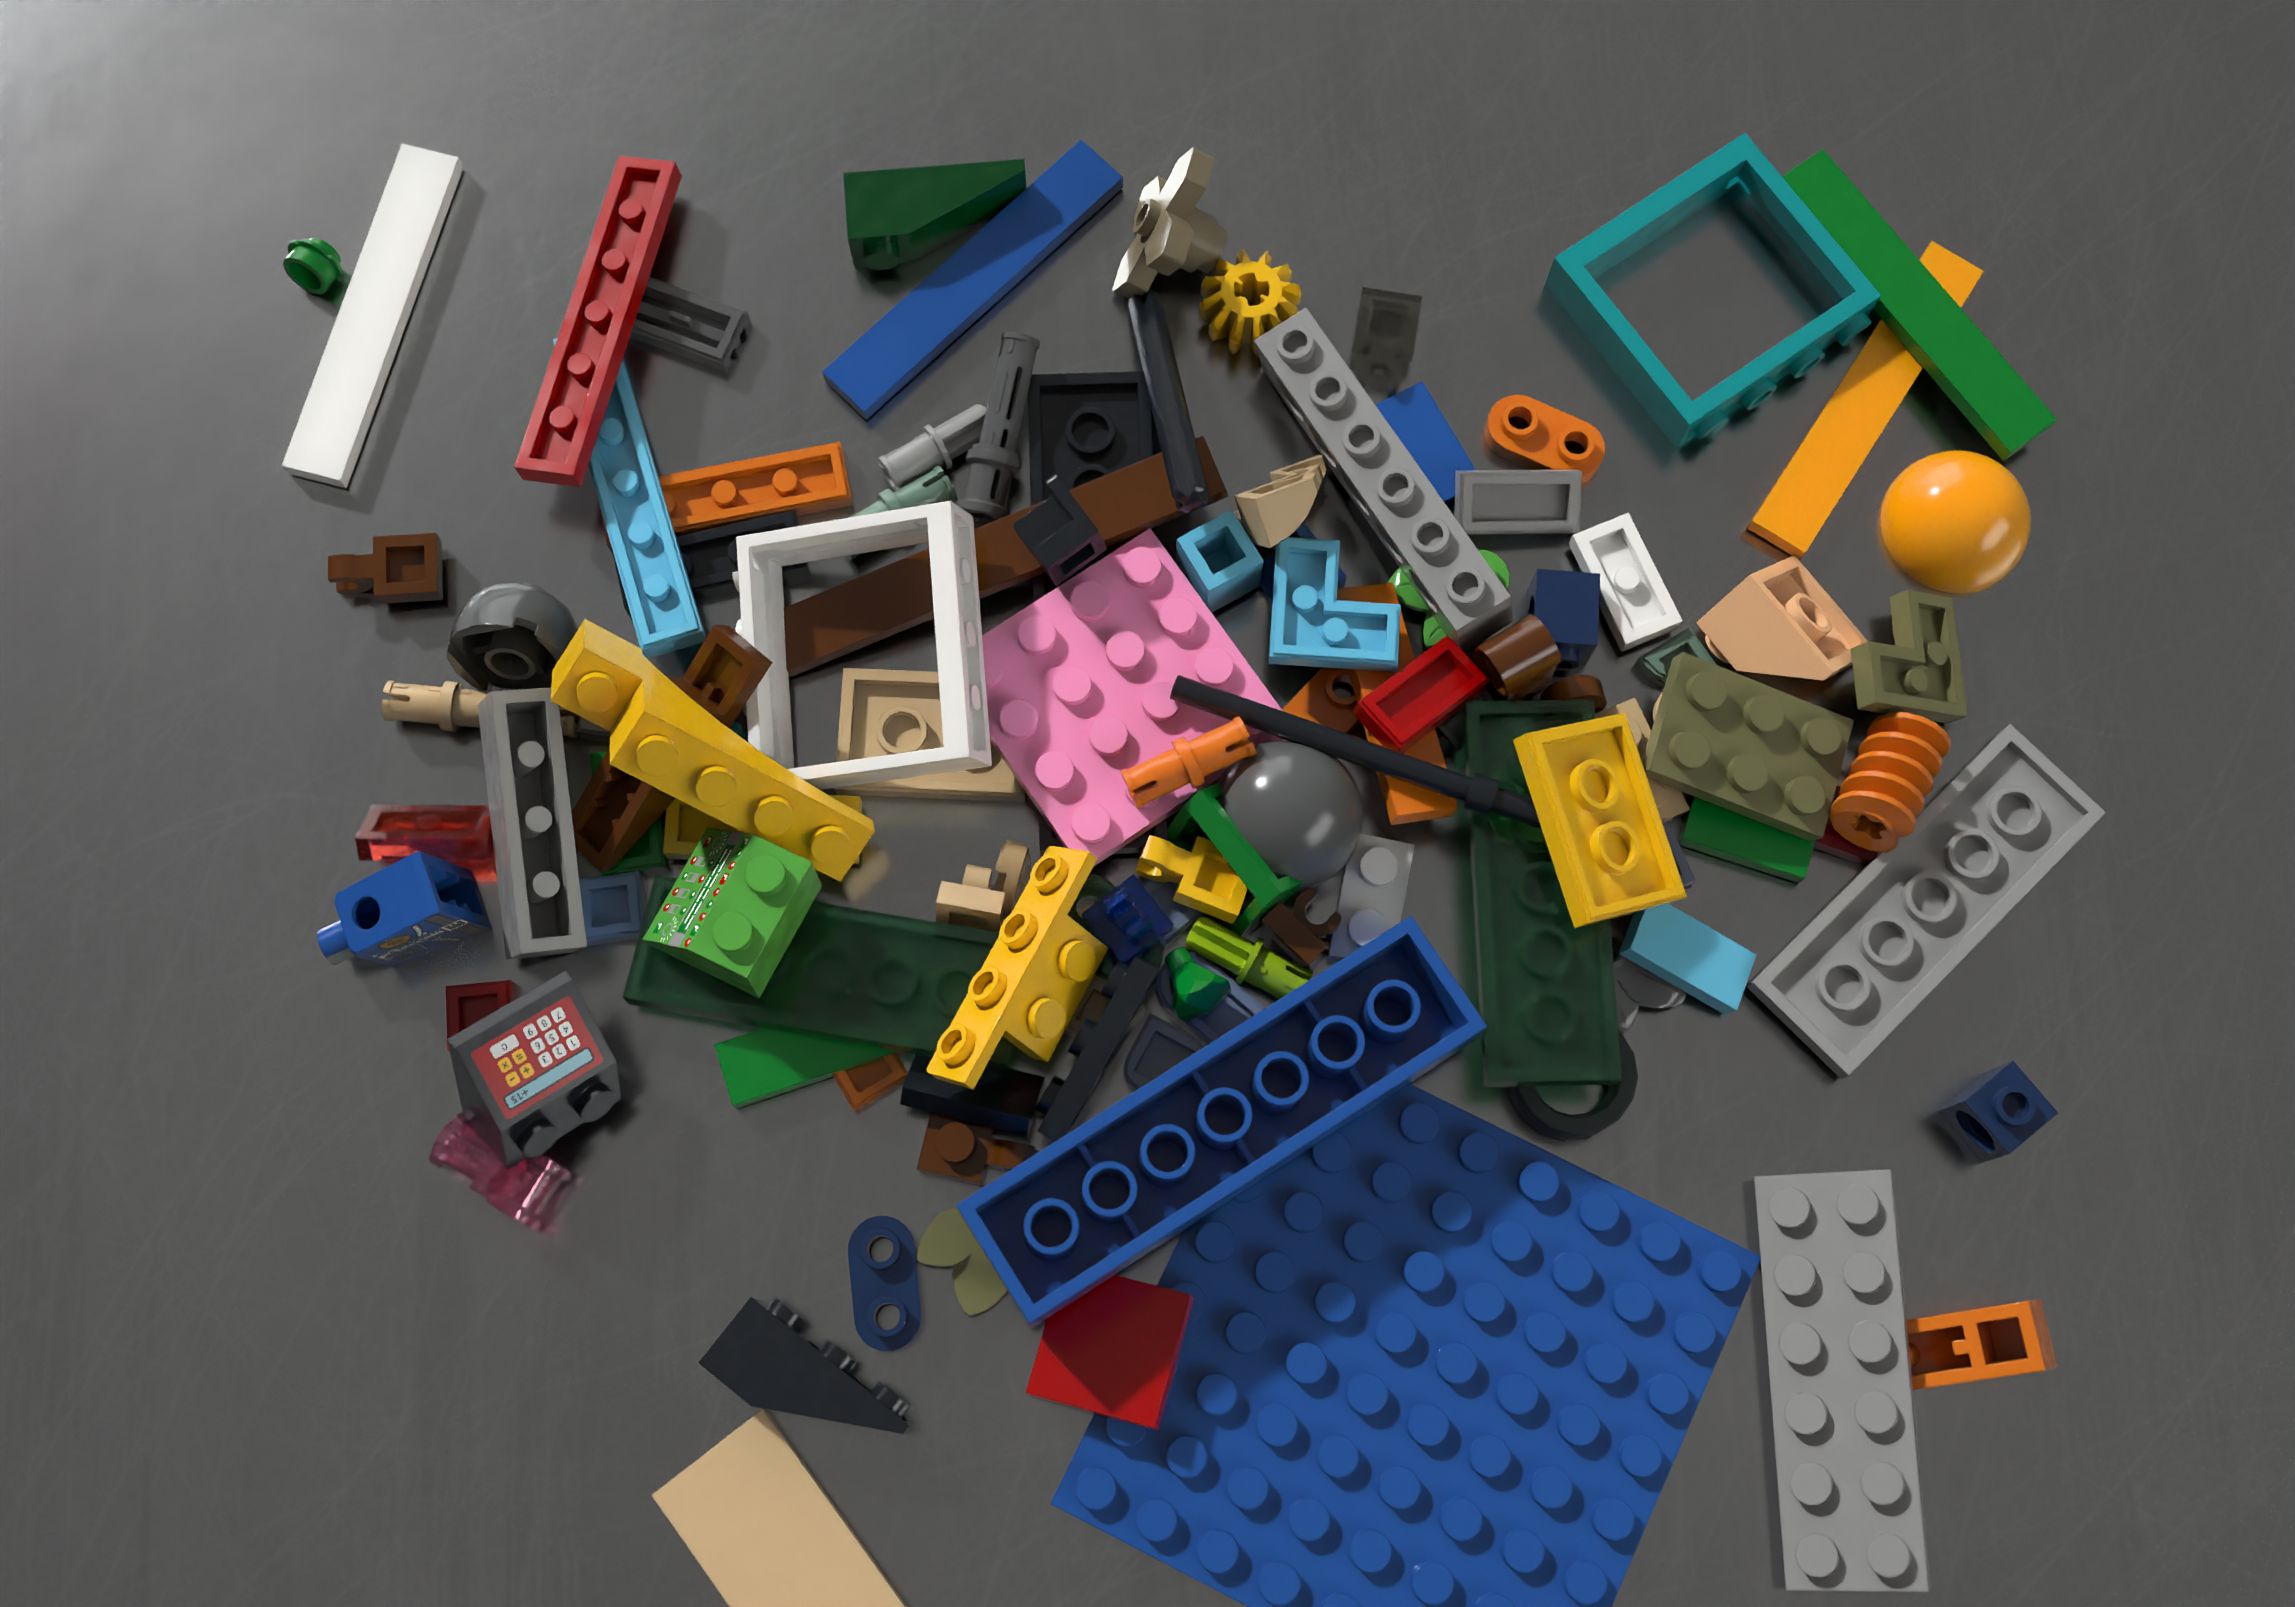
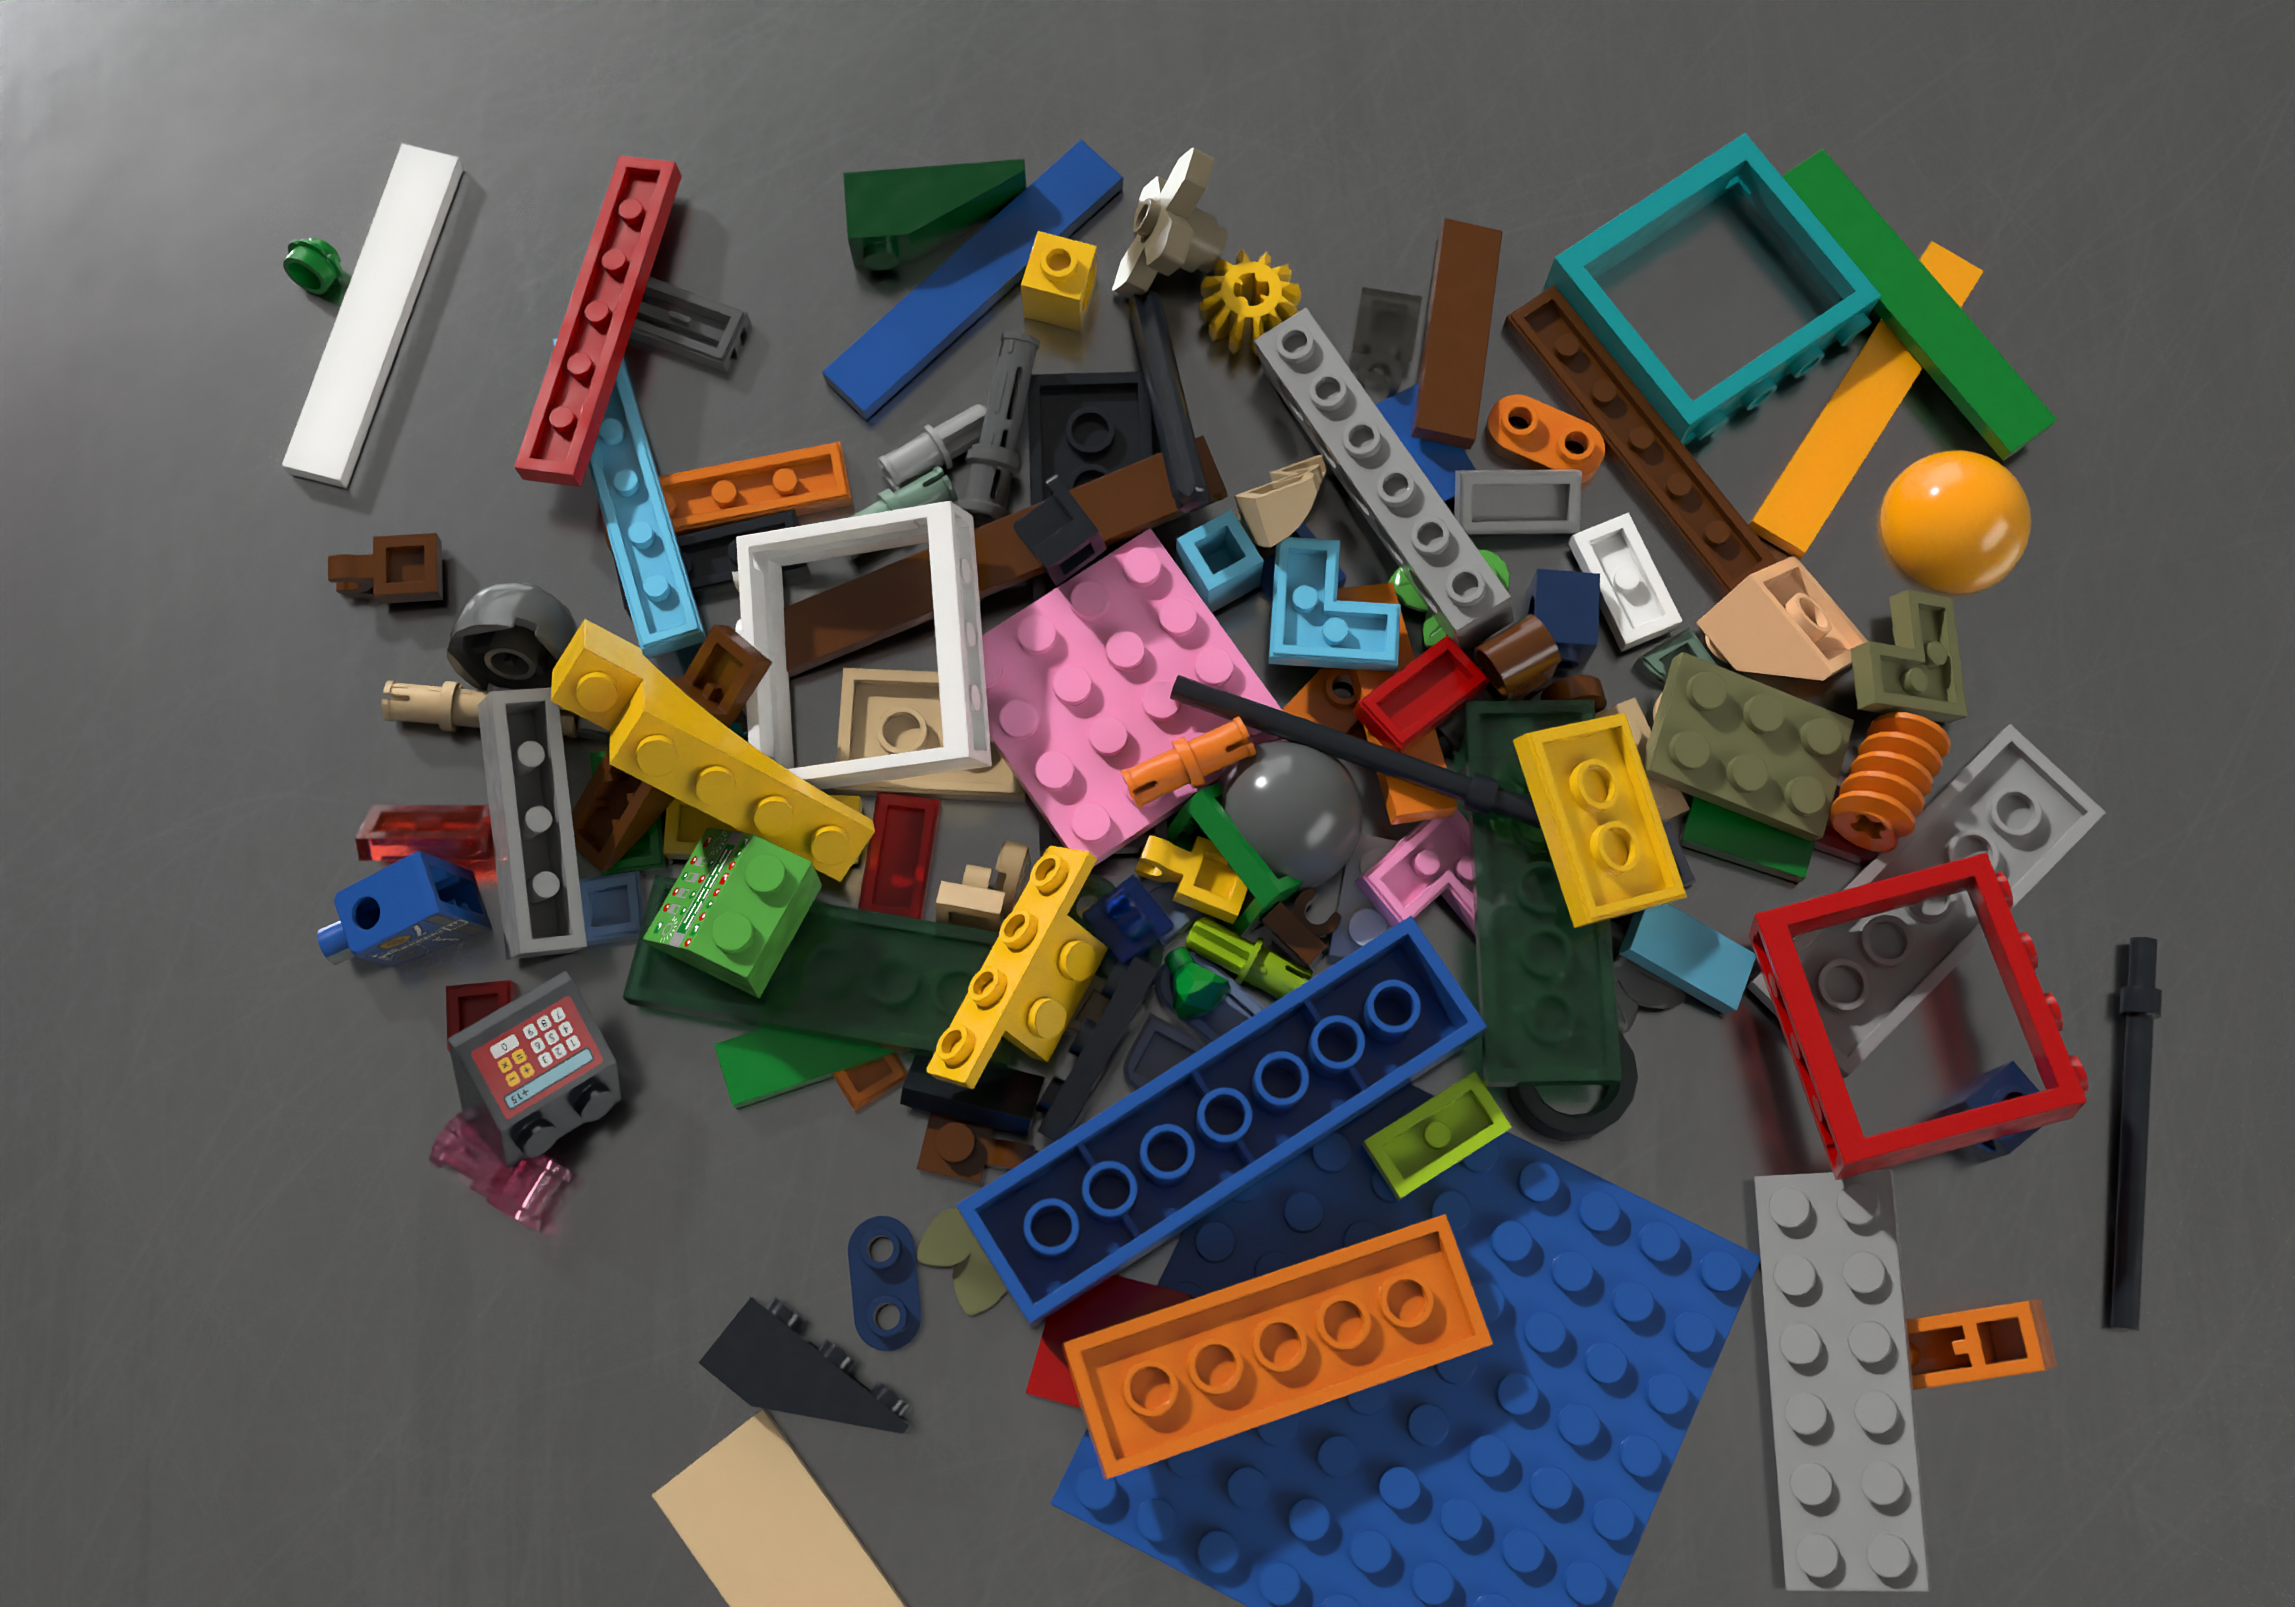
(900, 855): none -> red tile
(1059, 281): none -> yellow brick
(1275, 1345): none -> orange plate
(1420, 868): none -> bright pink tile
(1436, 1135): none -> lime plate
(1457, 334): none -> reddish brown tile
(1638, 441): none -> reddish brown tile
(1815, 1060): none -> red window
(2140, 1005): none -> black bar

